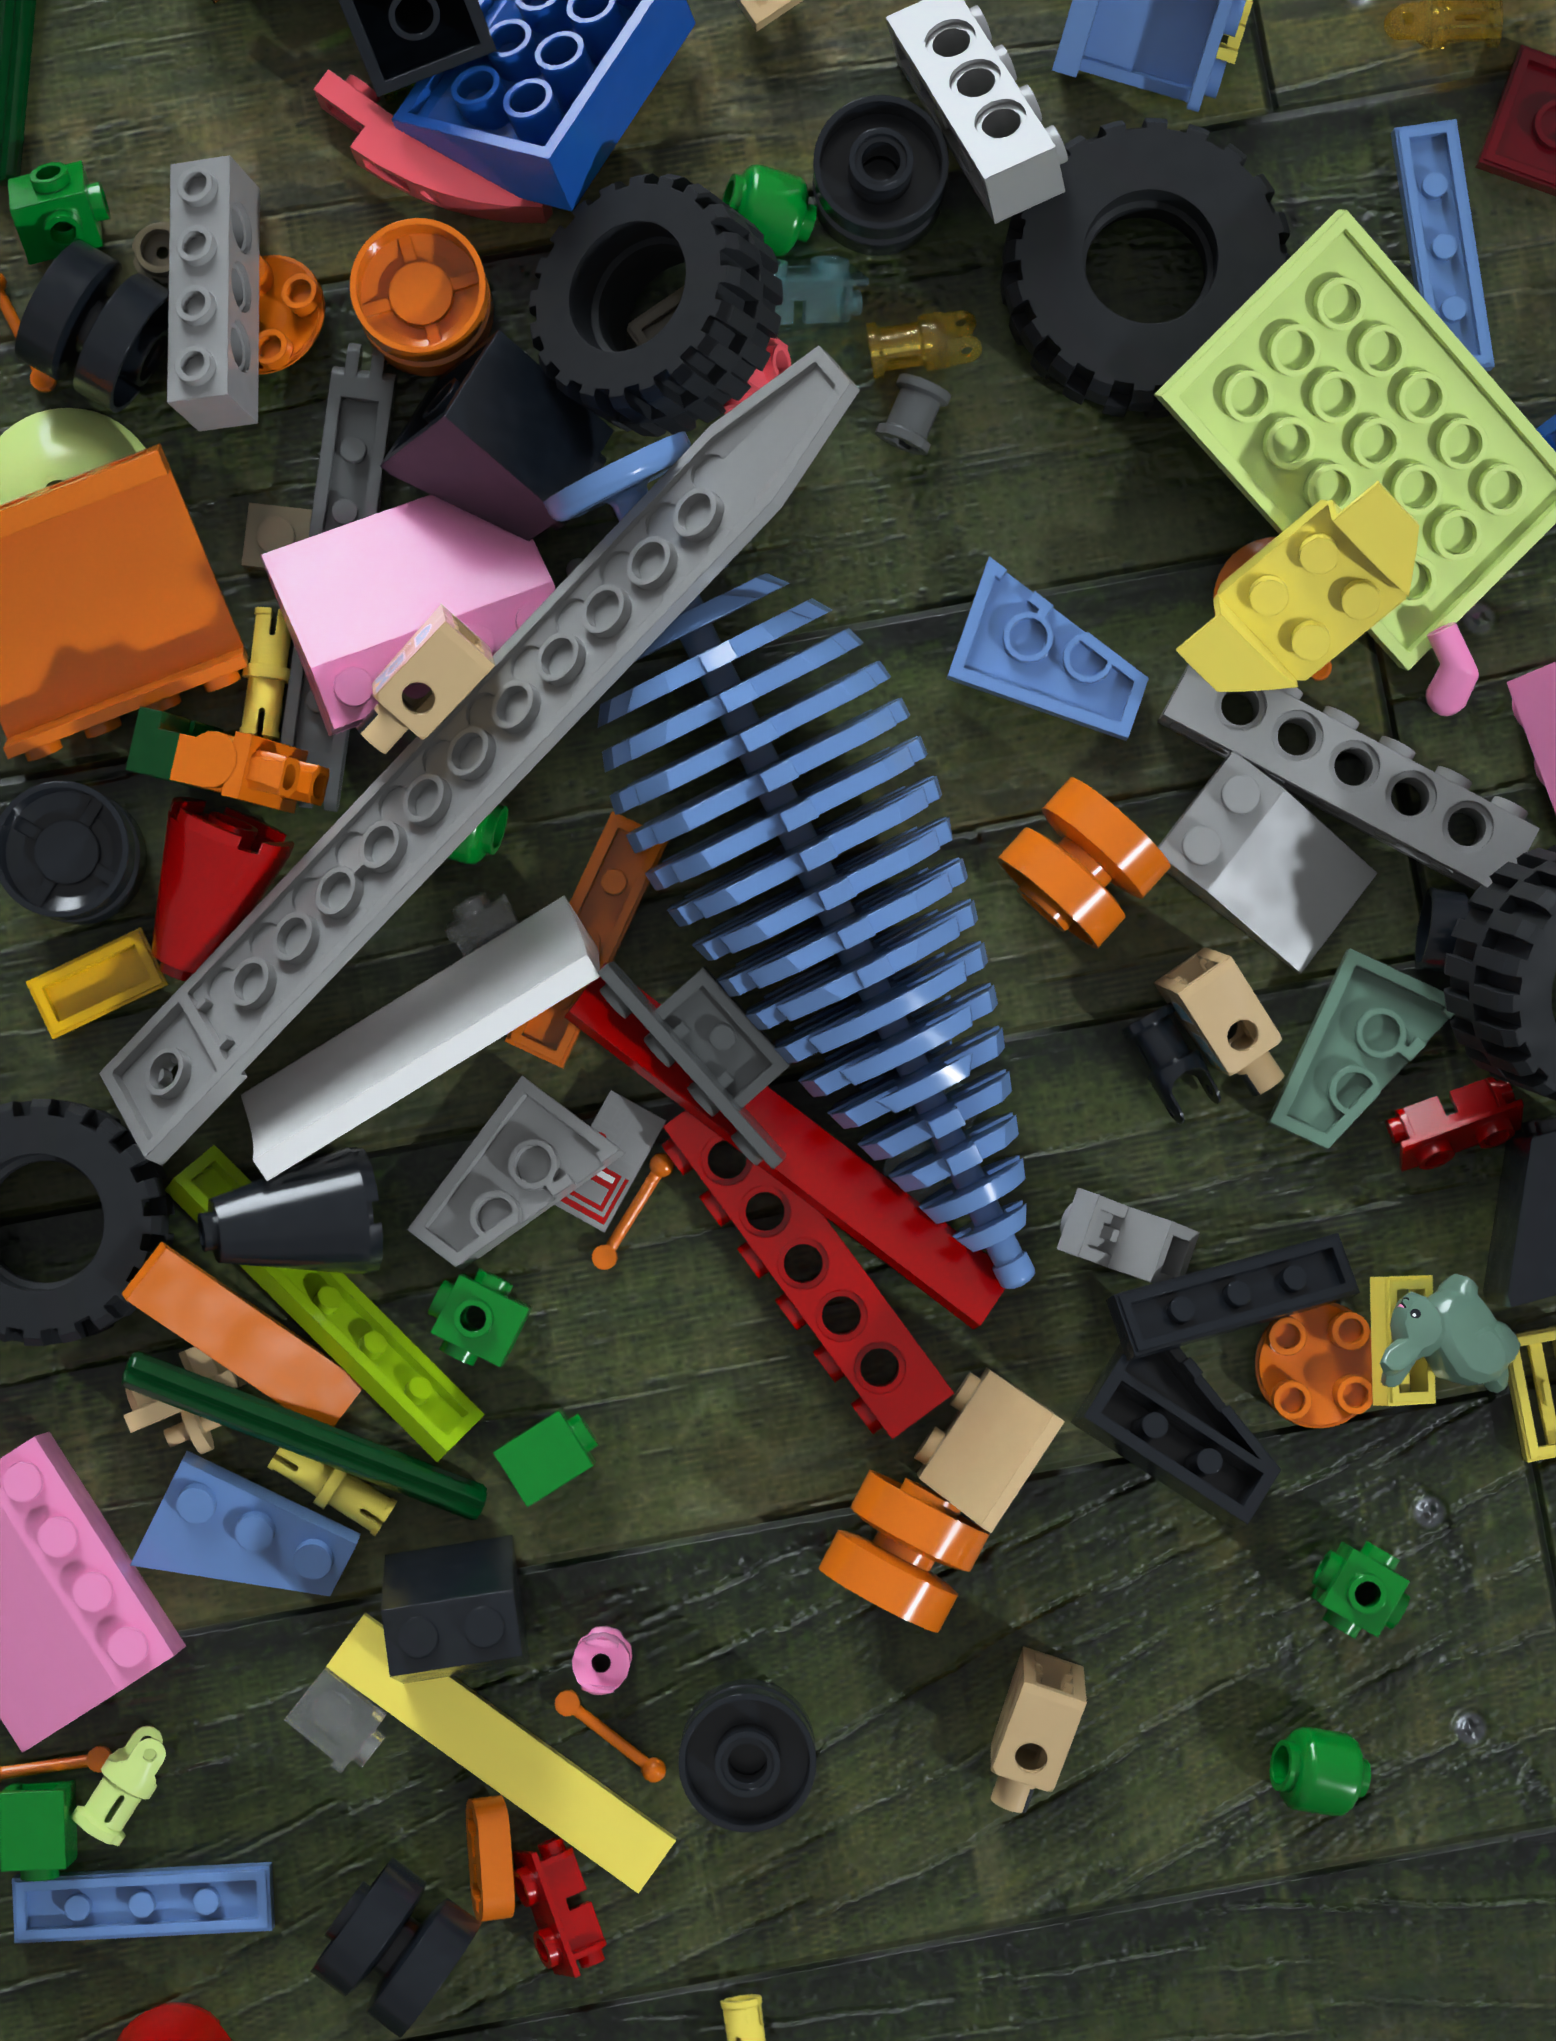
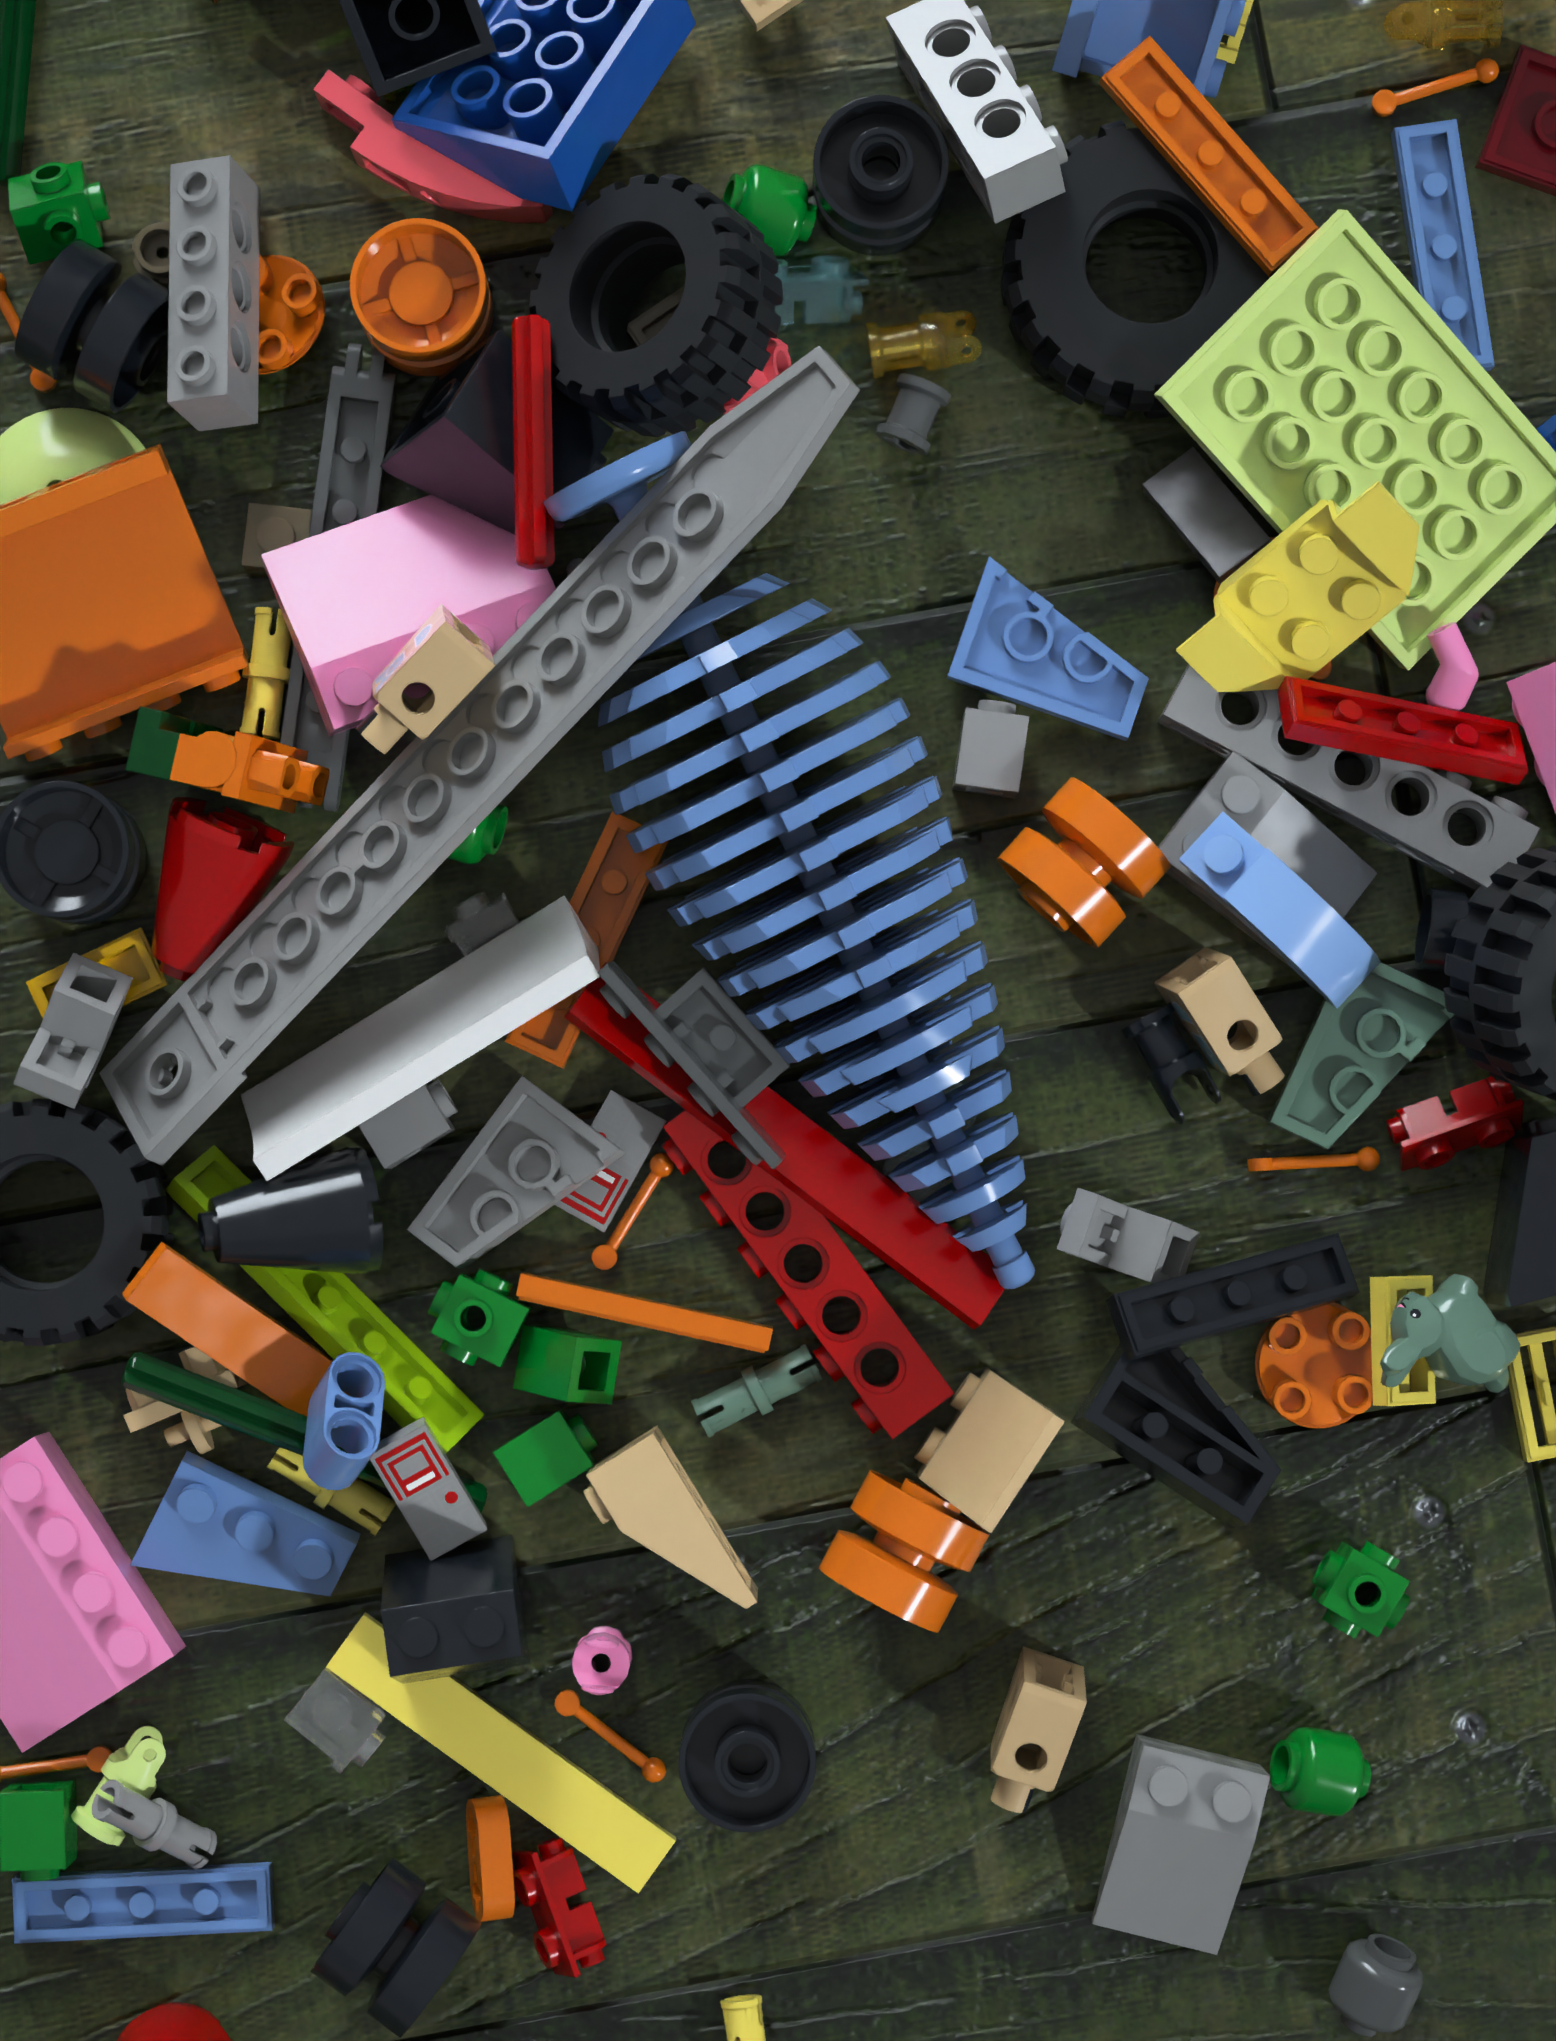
(74, 1031): none -> light grey brick
(154, 1824): none -> light grey pin
(344, 1421): none -> medium blue beam
(410, 1124): none -> light grey brick
(427, 1489): none -> light grey tile
(532, 441): none -> red axle
(554, 1364): none -> green brick
(644, 1312): none -> orange tile
(662, 1510): none -> tan slope
(756, 1390): none -> sand green pin
(991, 750): none -> light grey brick
(1180, 1844): none -> light grey slope
(1205, 514): none -> flat silver tile
(1208, 155): none -> orange tile
(1281, 909): none -> light blue arch
(1366, 1159): none -> orange hinge
(1376, 1985): none -> dark grey head
(1385, 101): none -> orange hinge
(1401, 730): none -> red tile

